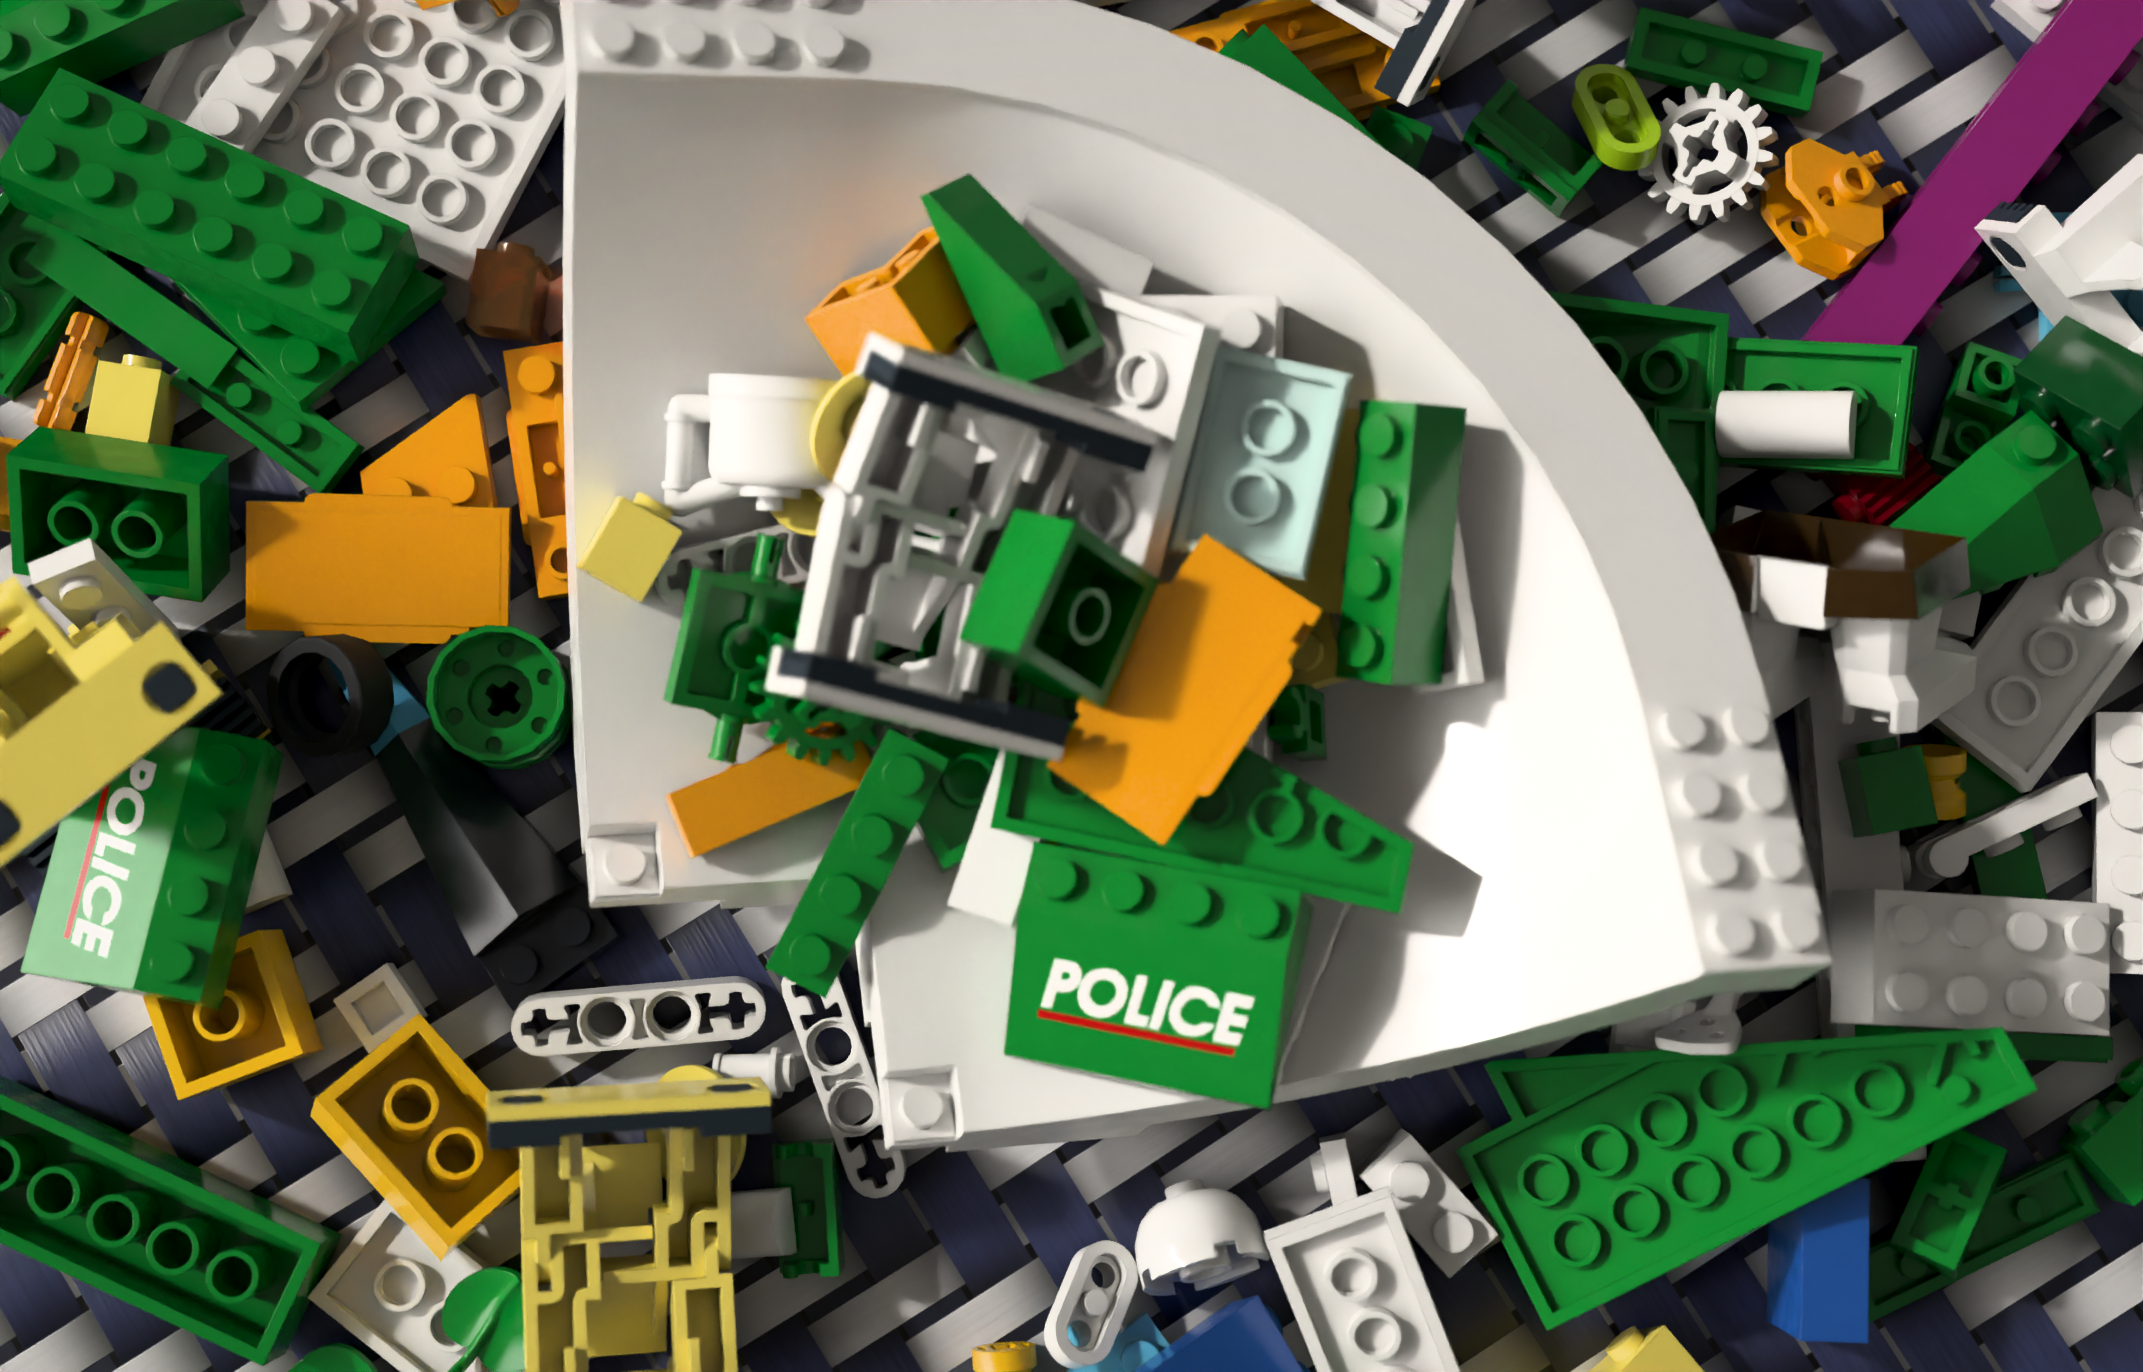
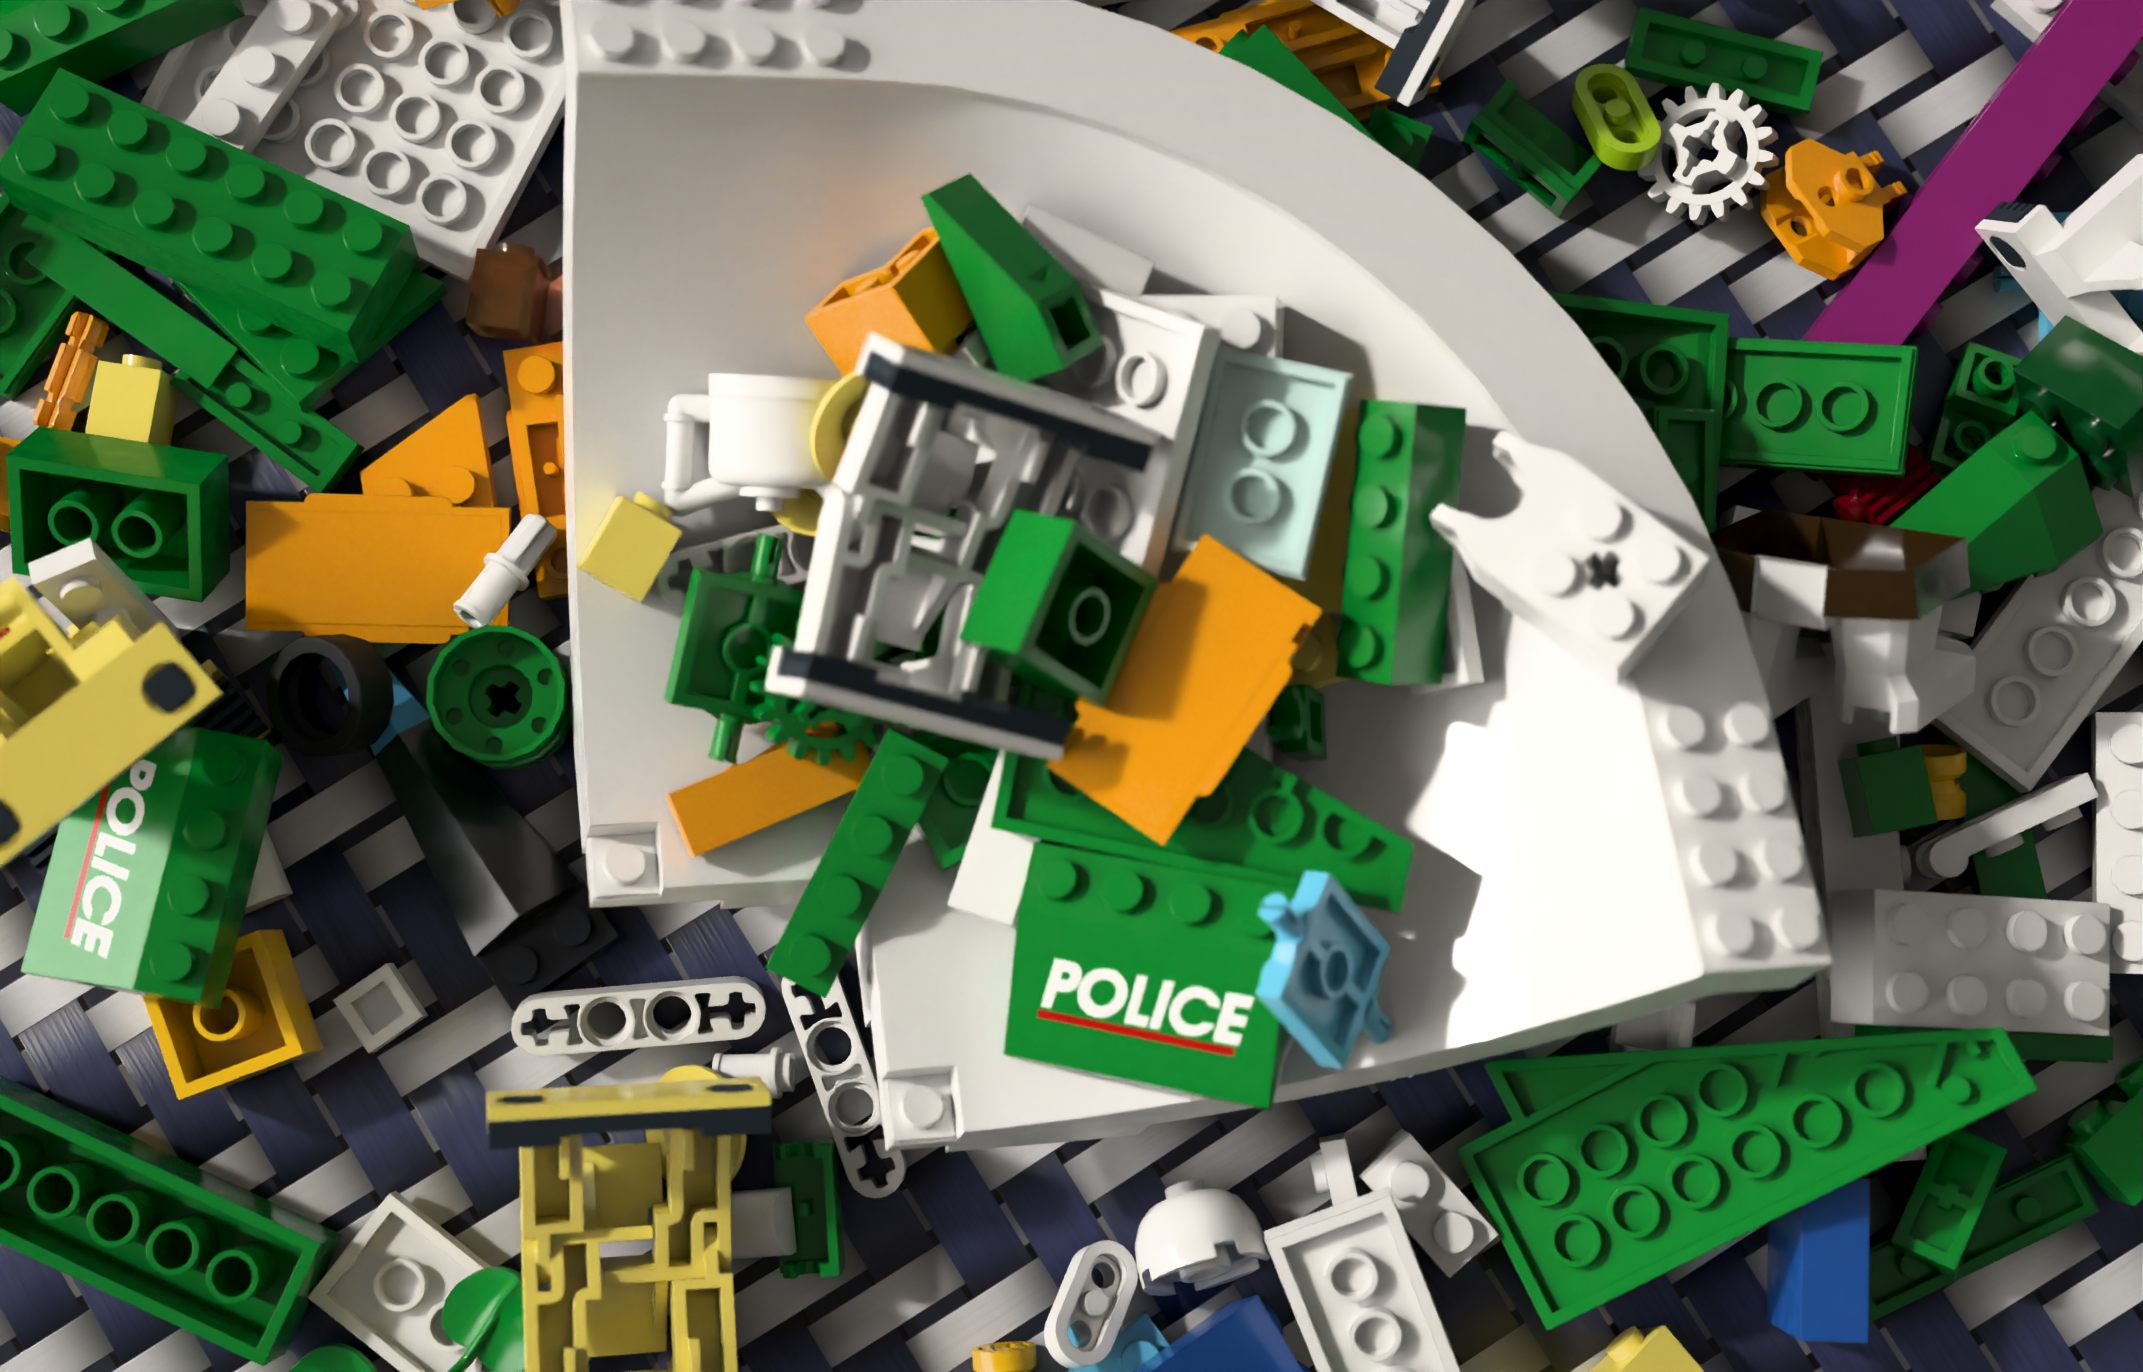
(419, 1135): yellow brick -> none
(506, 571): none -> white axle
(1324, 970): none -> medium azure plate
(1562, 538): none -> white brick
(1706, 1031): white piece -> none
(1786, 424): white brick -> none

